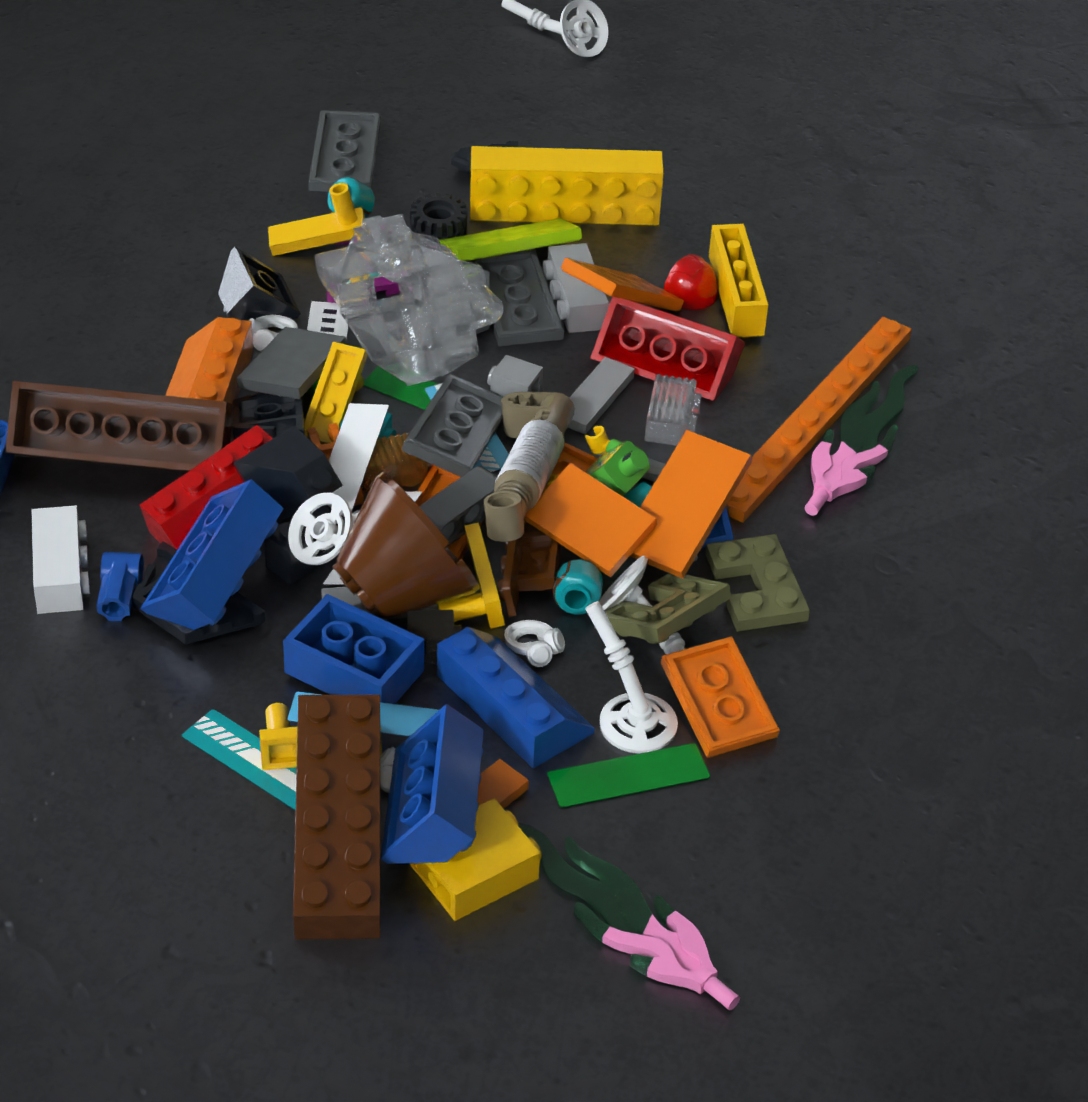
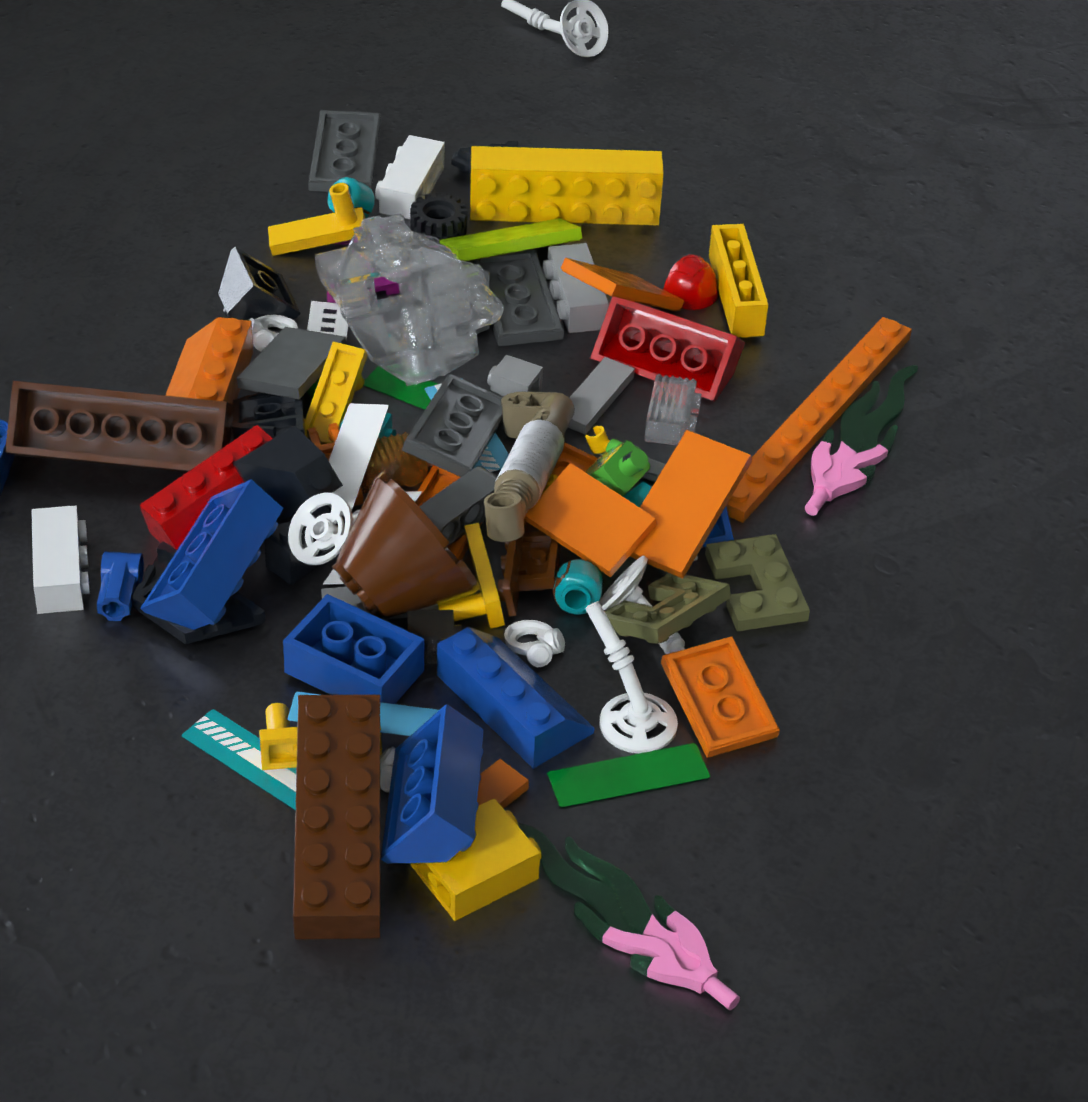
(410, 175): none -> white brick

